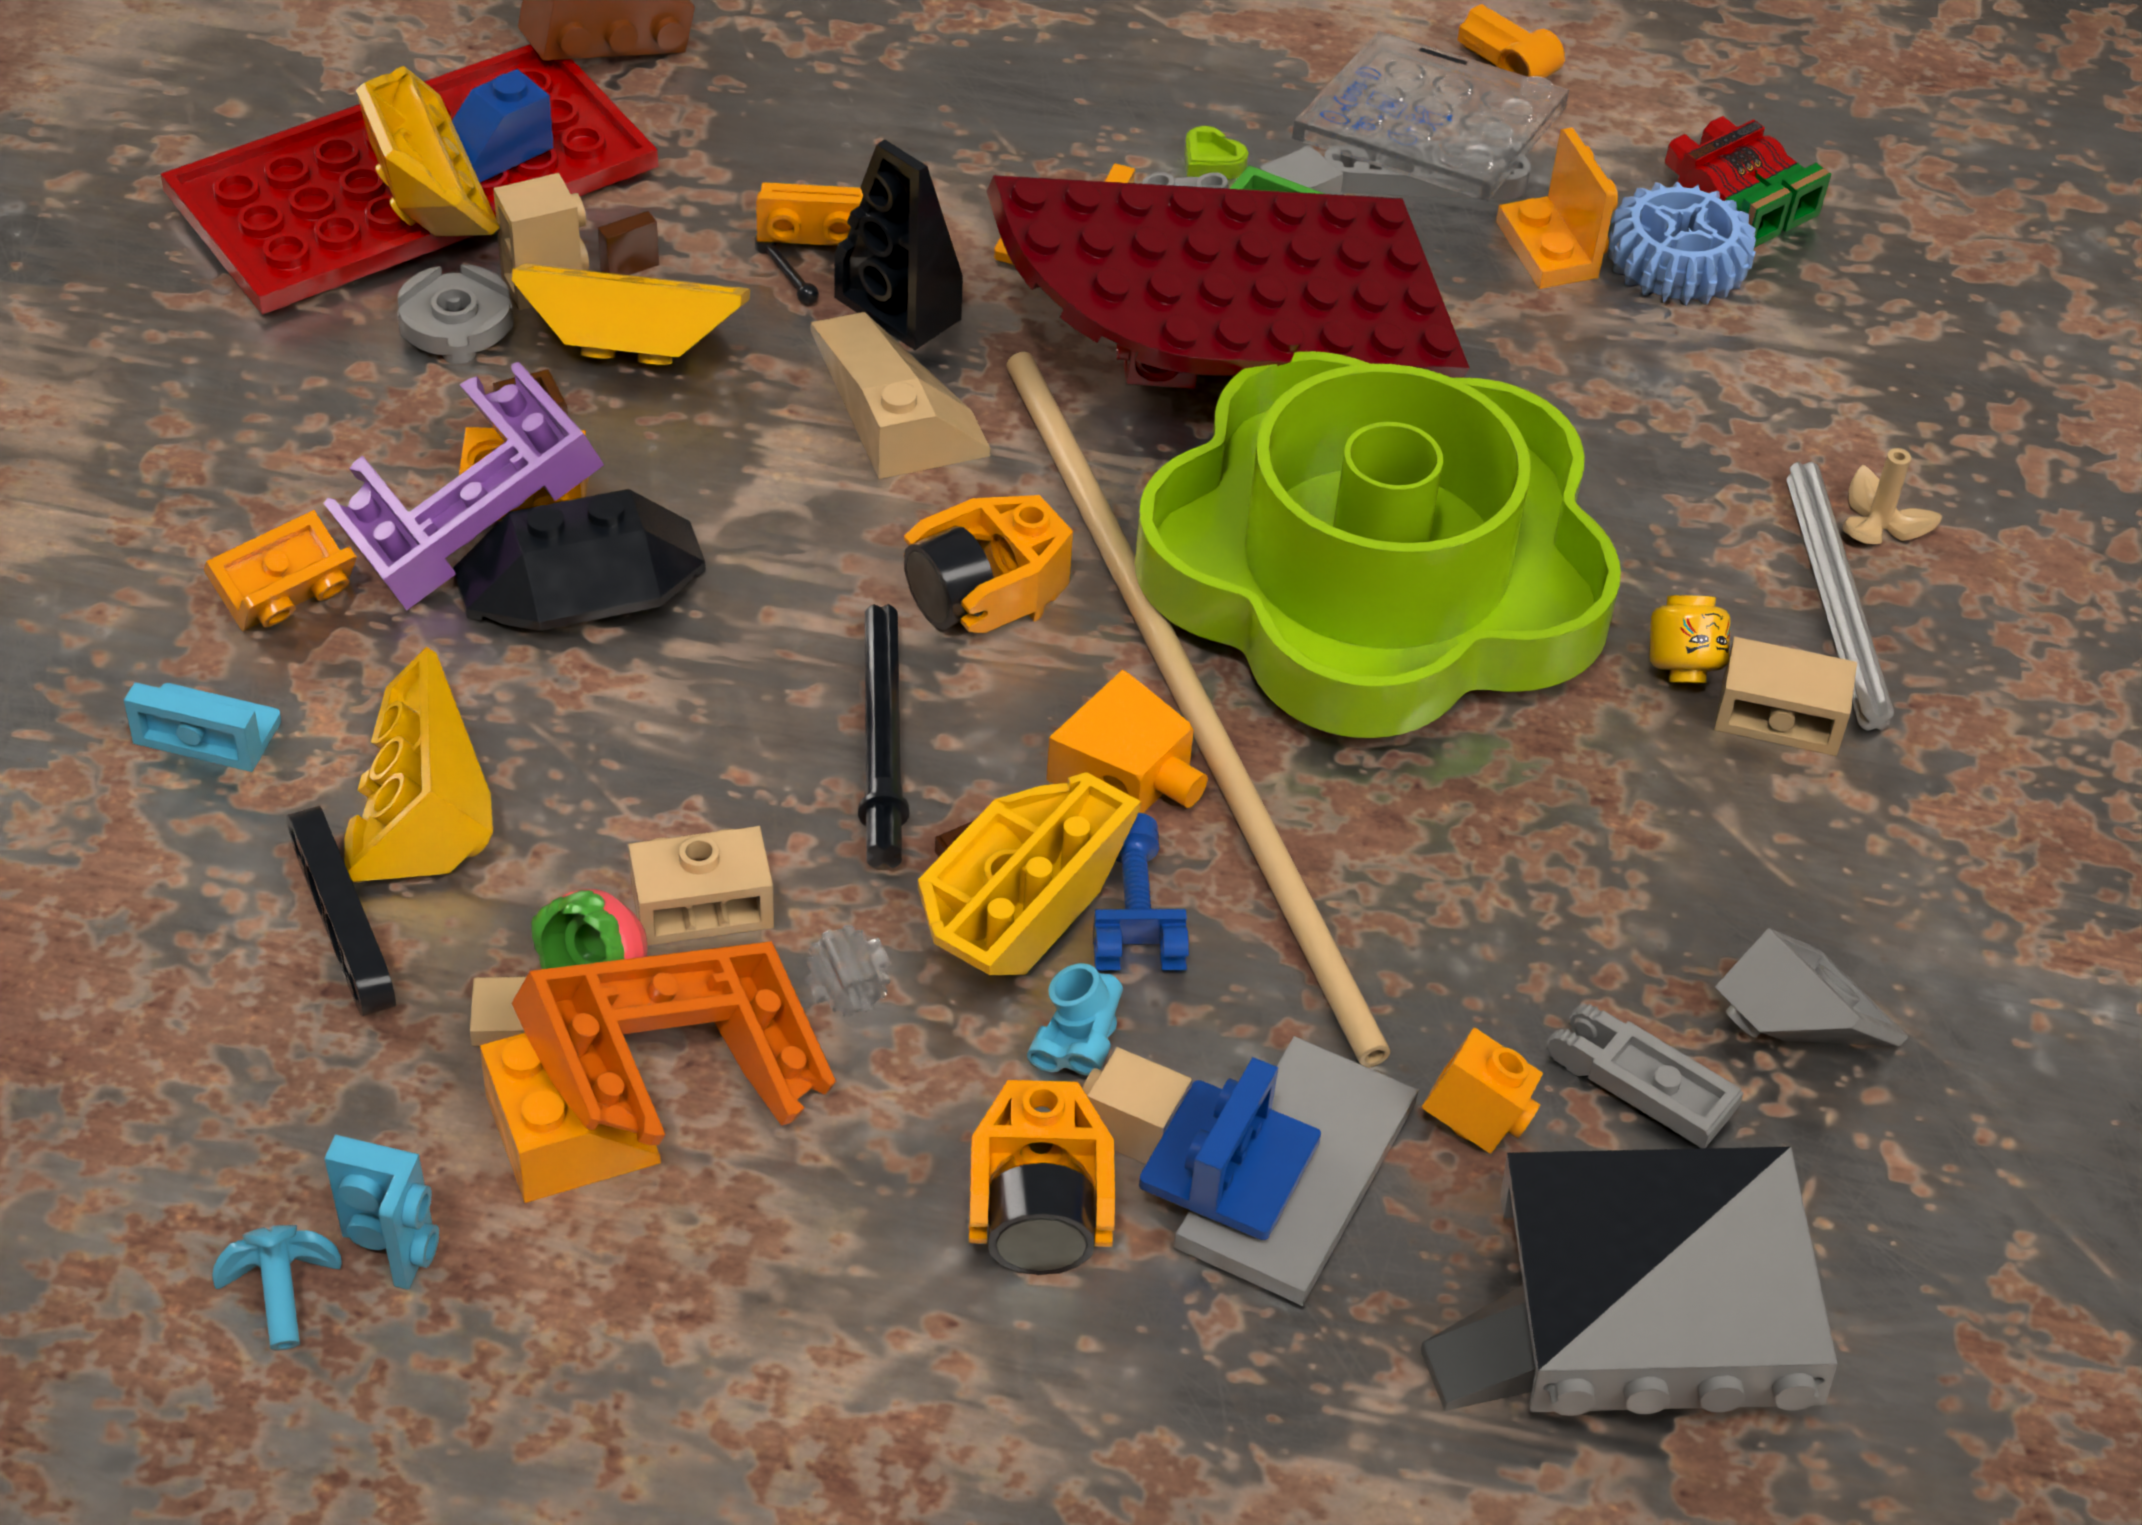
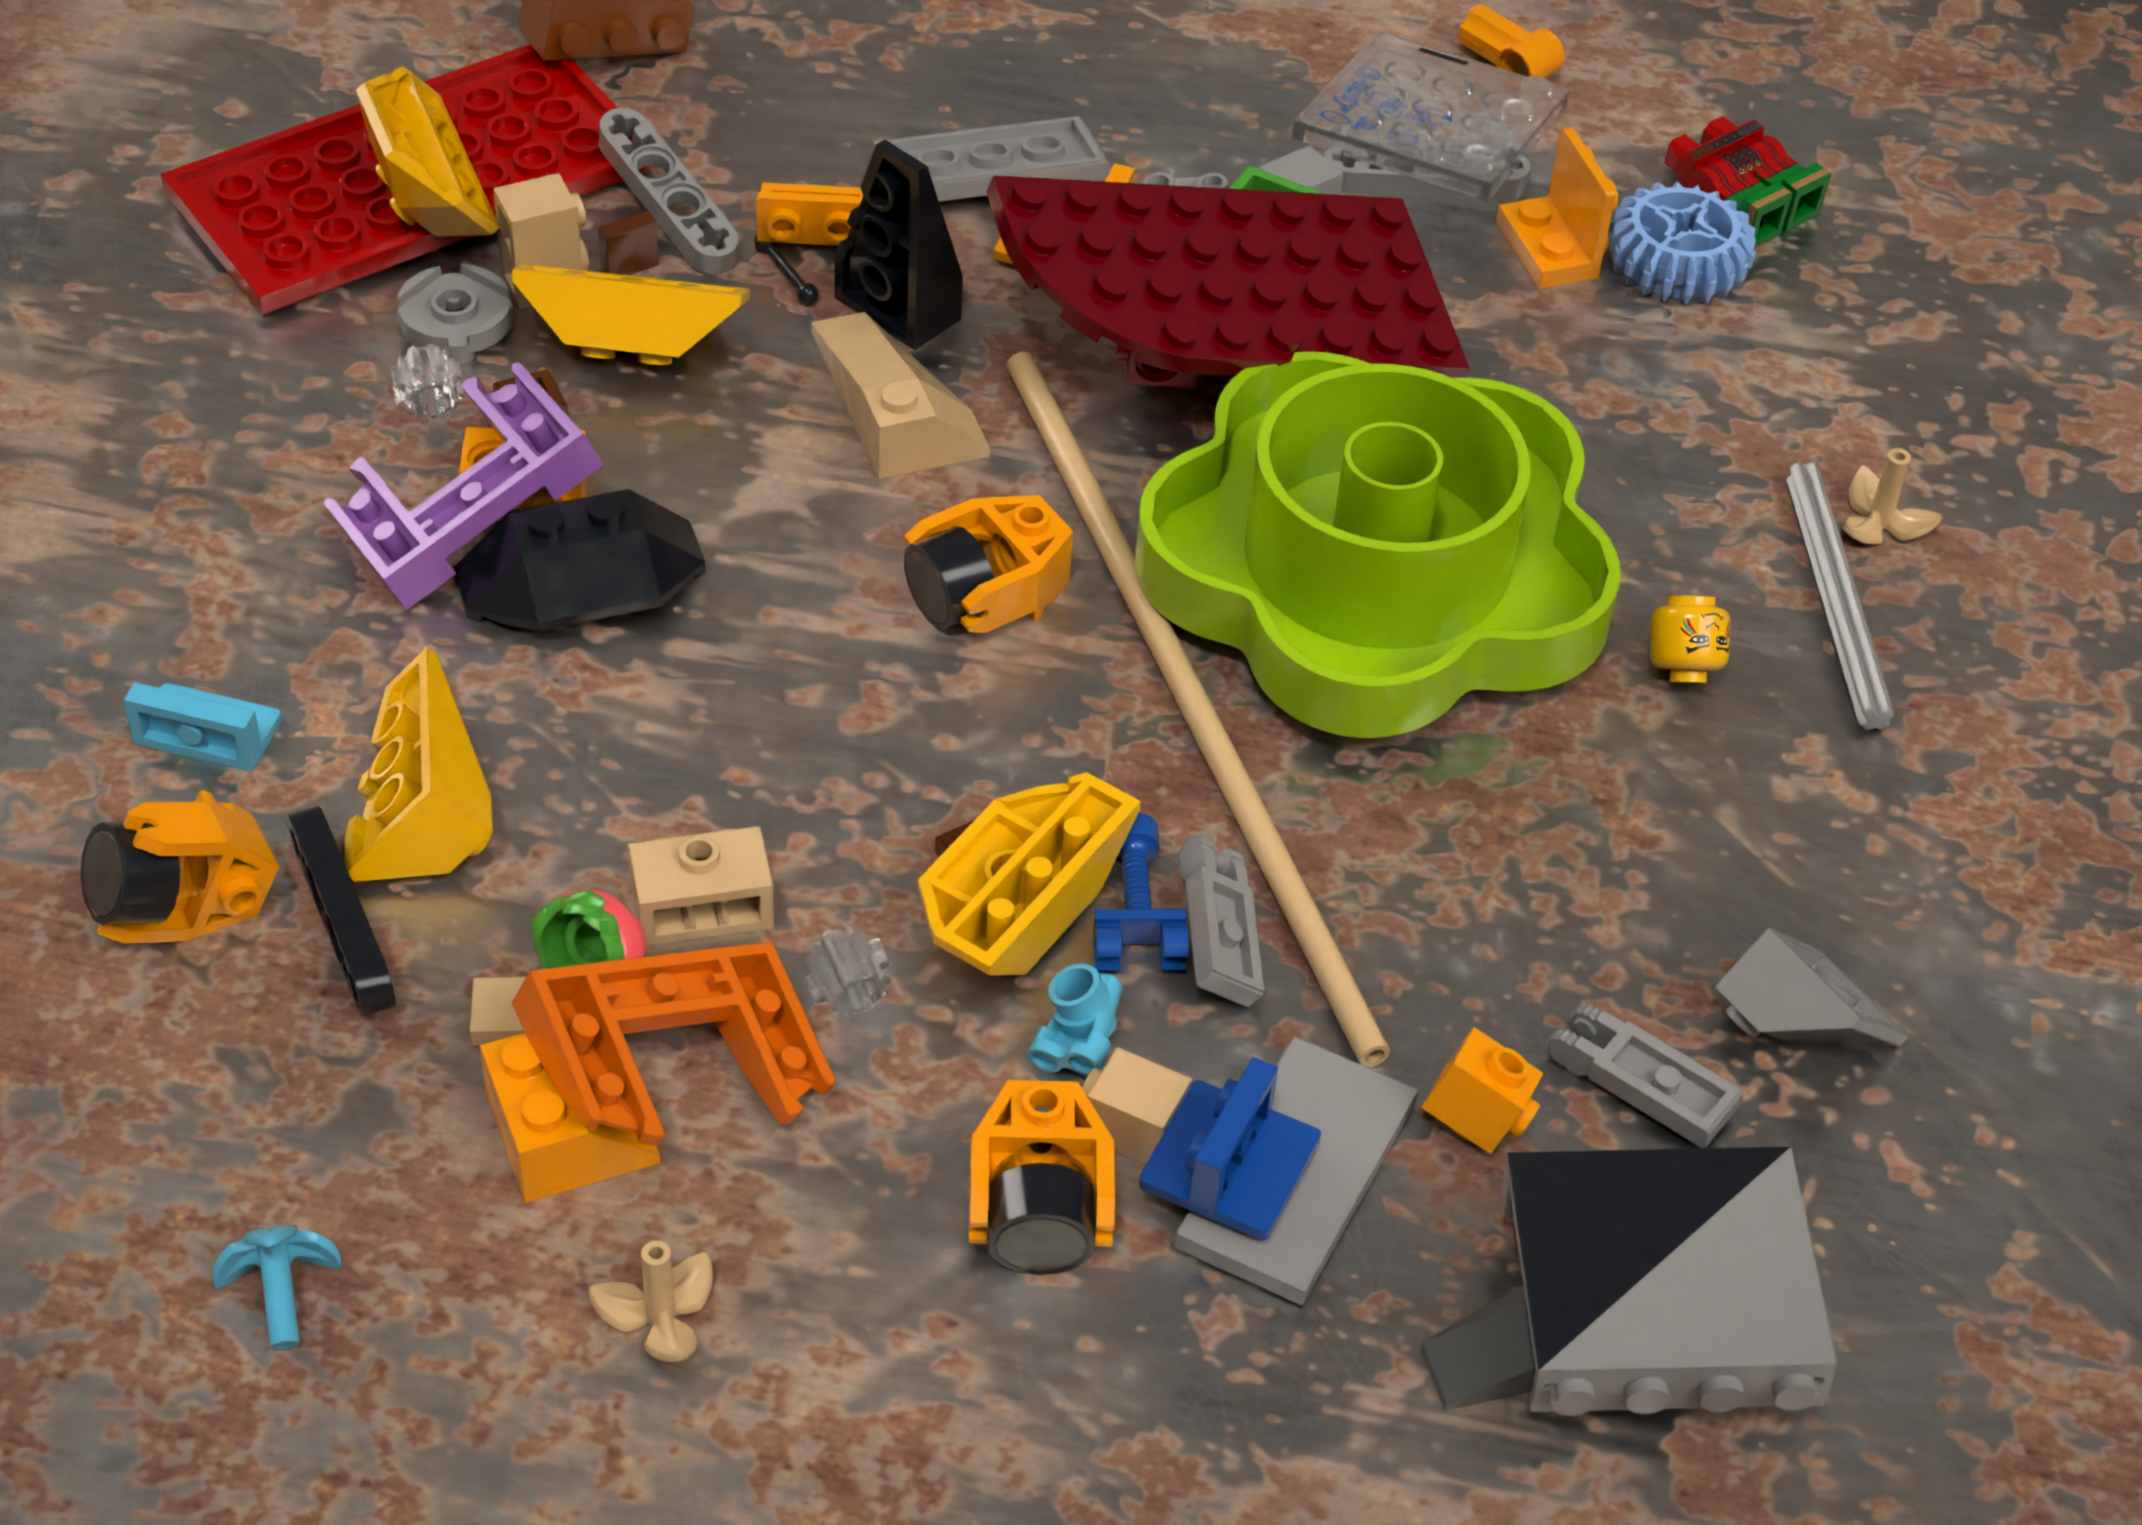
(176, 871): none -> light orange piece
(280, 570): light orange bracket -> none
(383, 1203): medium azure bracket -> none
(427, 382): none -> clear gear
(504, 124): blue slope -> none
(665, 1294): none -> tan plant
(672, 188): none -> light grey beam
(883, 805): black axle -> none
(967, 159): none -> light grey tile
(1130, 743): light orange torso -> none
(1211, 152): lime tile -> none
(1222, 921): none -> light grey hinge
(1786, 696): tan brick -> none

